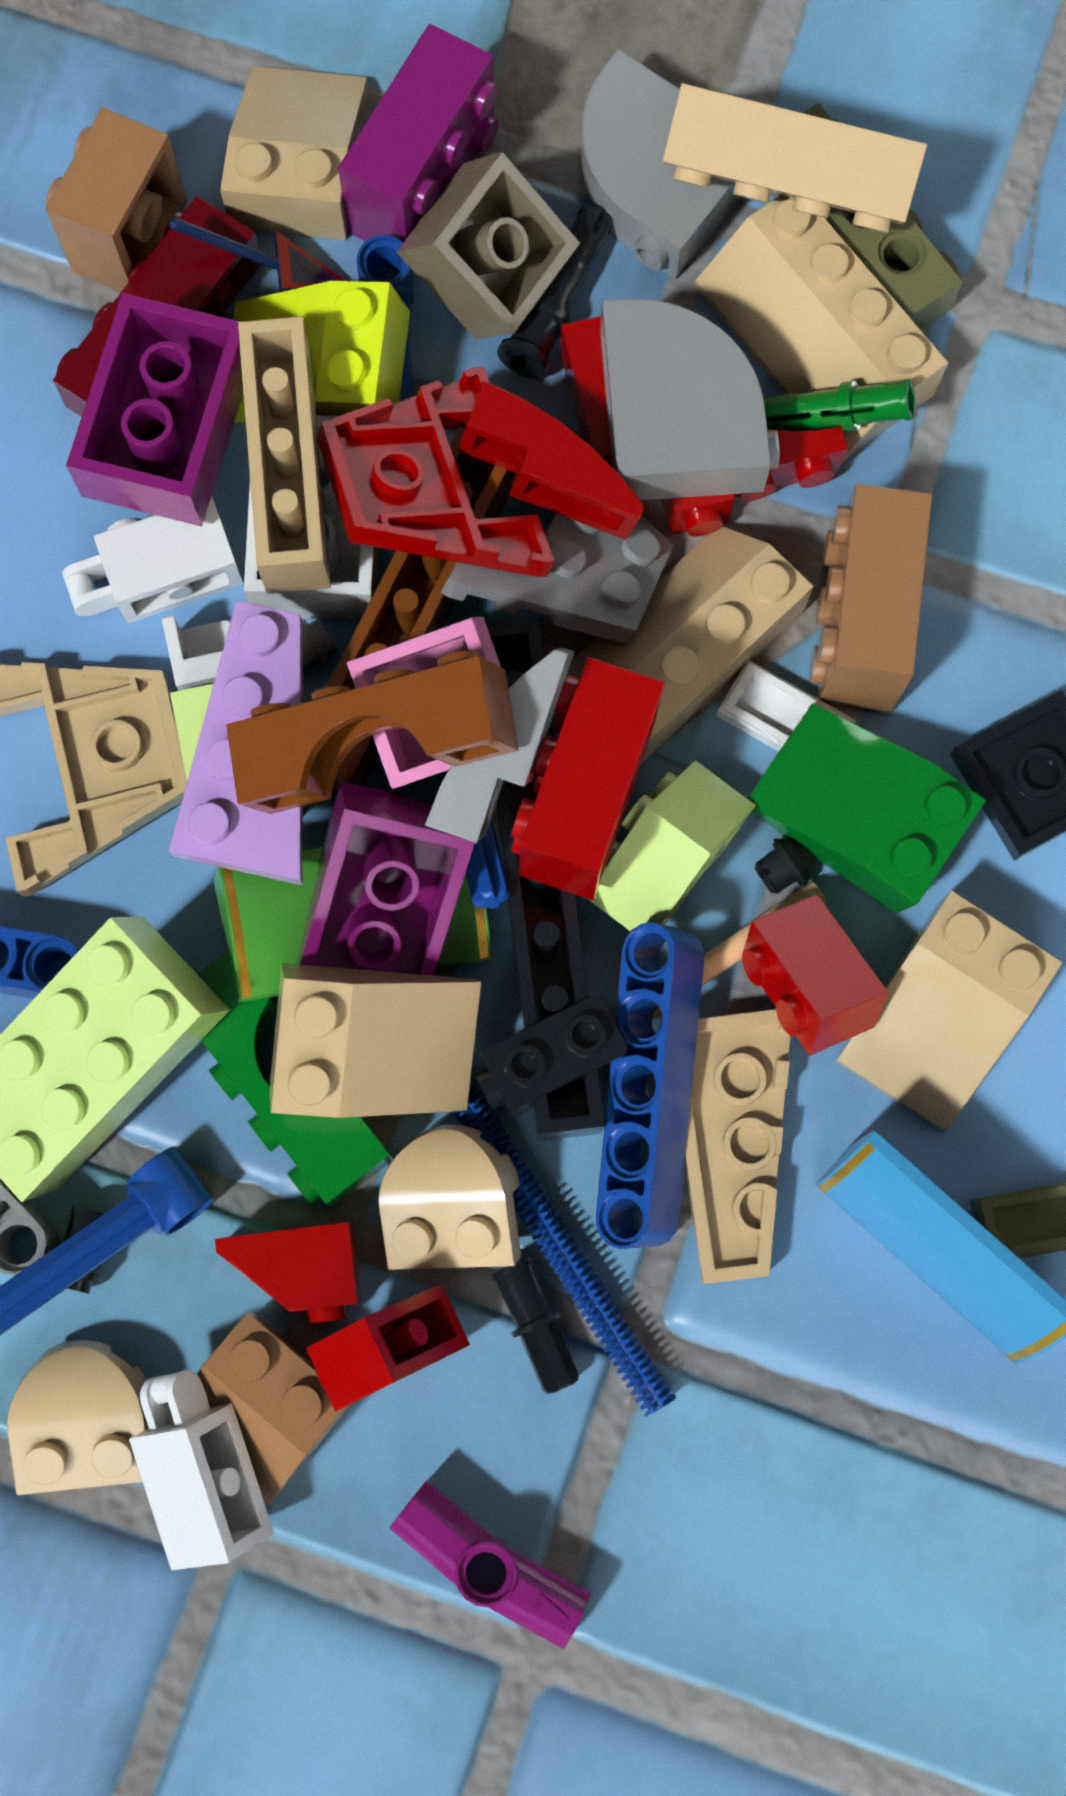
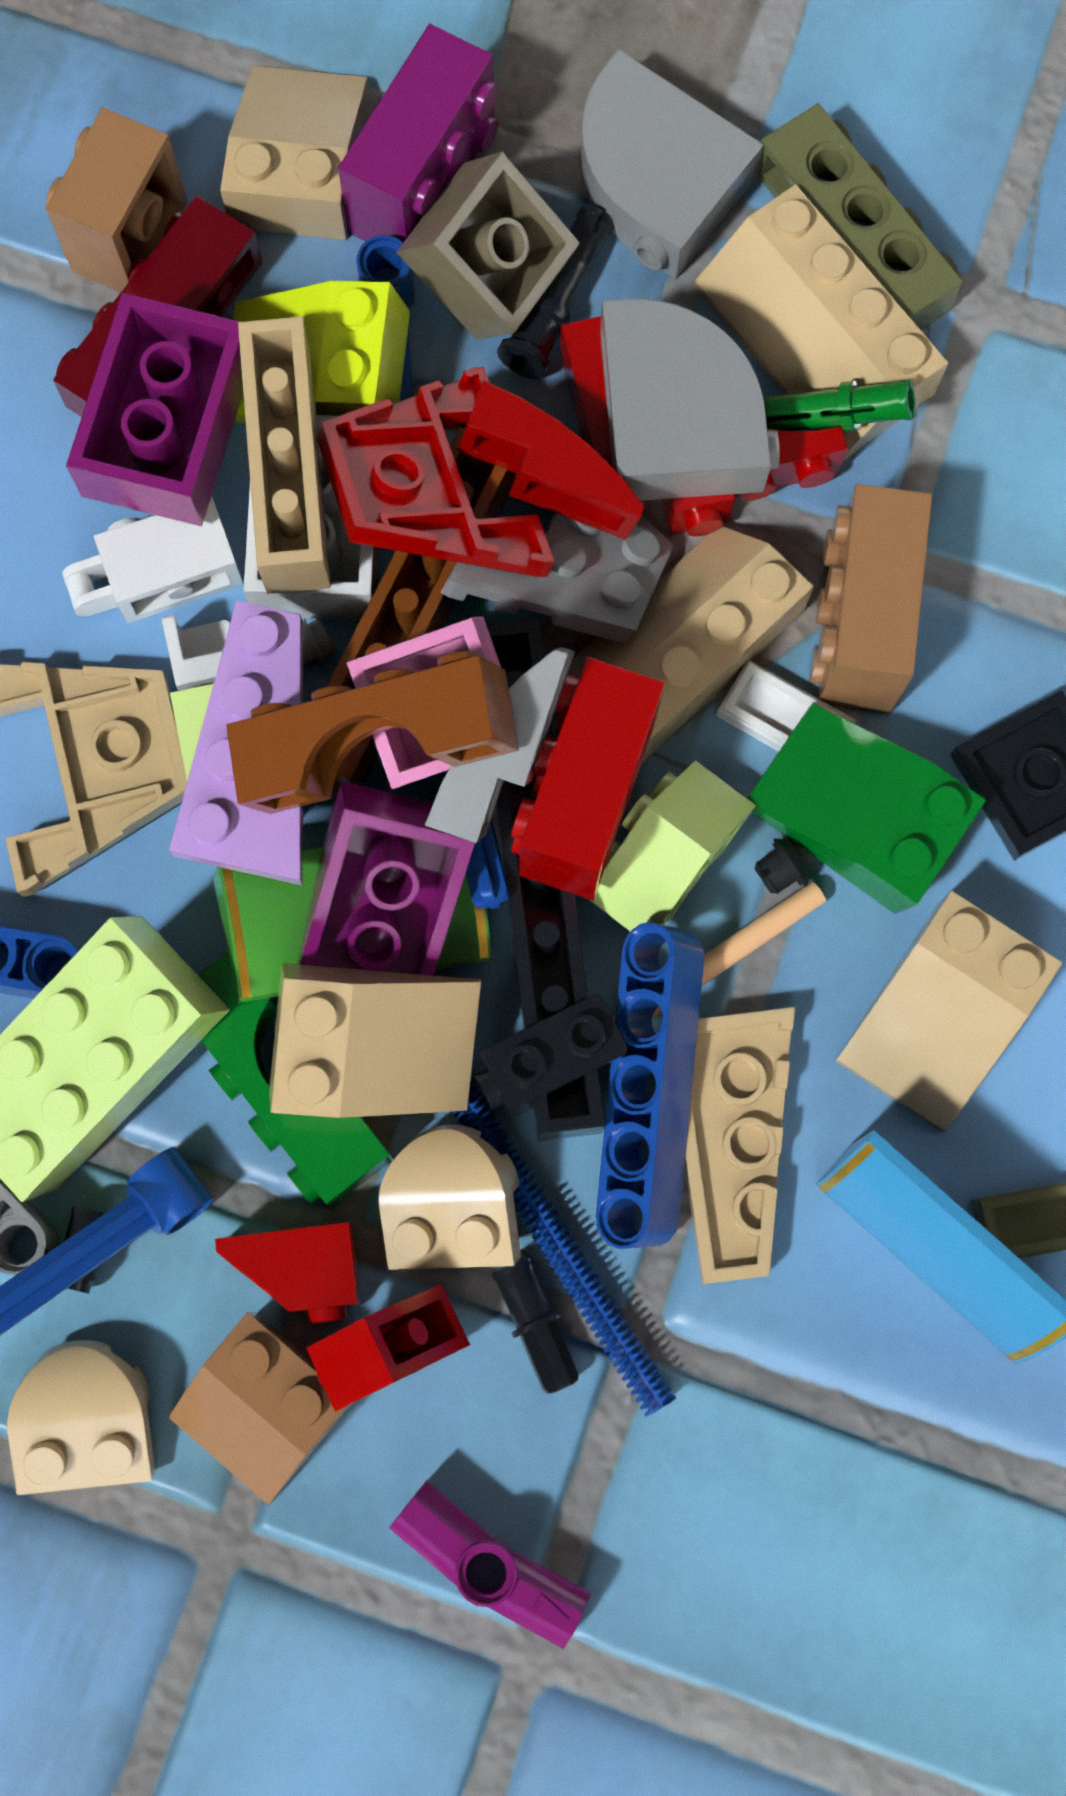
(197, 1474): white brick -> none
(292, 263): dark blue piece -> none
(793, 156): tan slope -> none
(813, 975): red brick -> none

